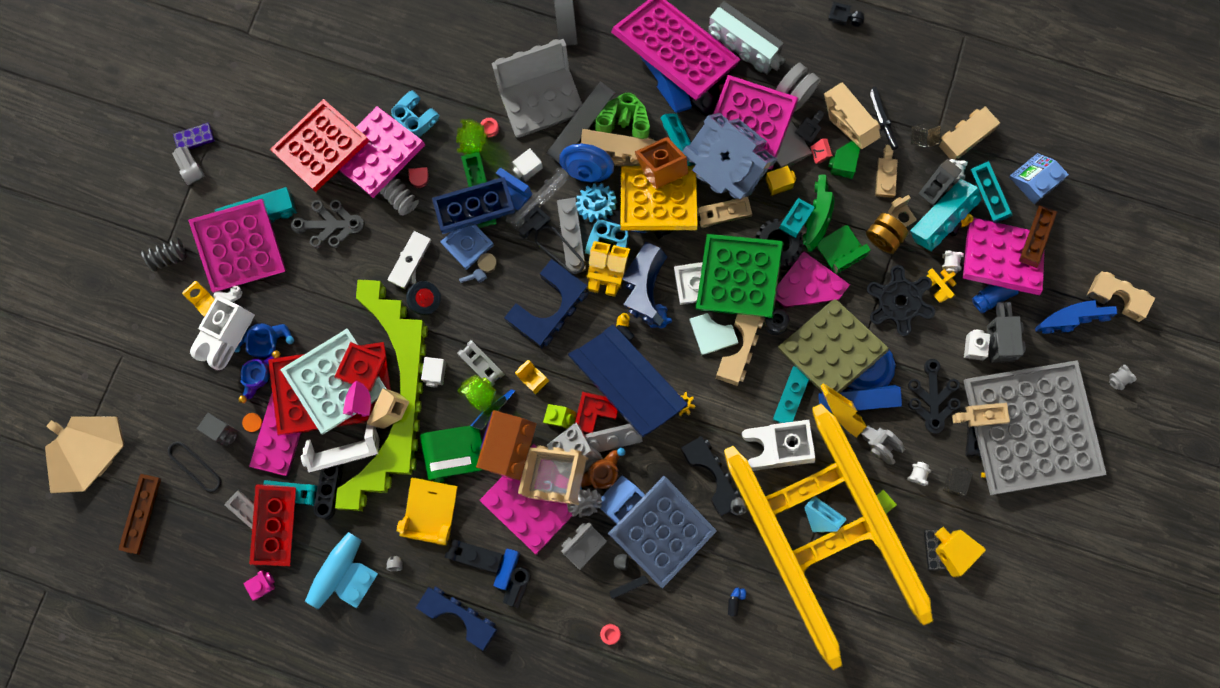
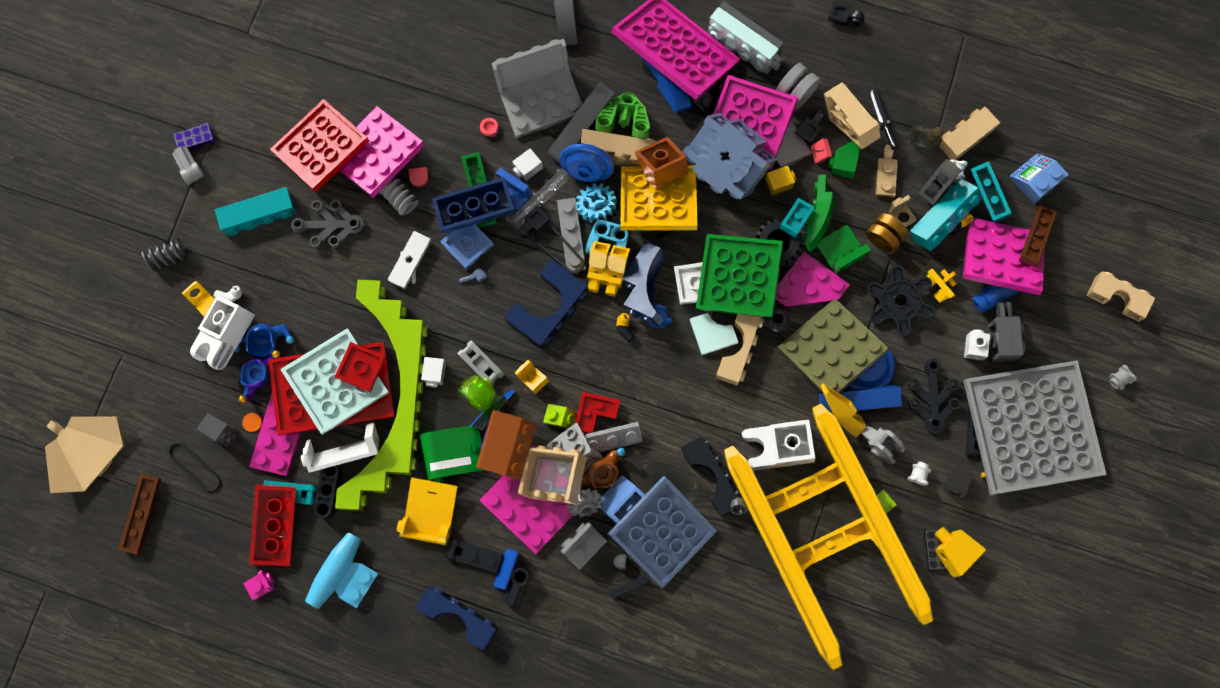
(237, 245): dark pink plate -> none
(241, 507): light grey plate -> none
(357, 400): dark pink brick -> none
(388, 409): tan slope -> none
(394, 564): light grey hinge -> none
(405, 106): medium azure piece -> none
(423, 298): black wheel -> none
(470, 136): clear neon green cone -> none
(487, 263): dark tan tile -> none
(610, 634): coral tile -> none
(628, 381): dark blue hinge -> none
(676, 132): teal plate -> none
(689, 400): yellow gear -> none
(724, 212): tan plate -> none
(734, 600): black arm -> none
(791, 396): teal plate -> none
(823, 517): medium azure slope -> none
(952, 261): white brick -> none
(983, 415): tan plate -> none
(1069, 317): blue slope -> none

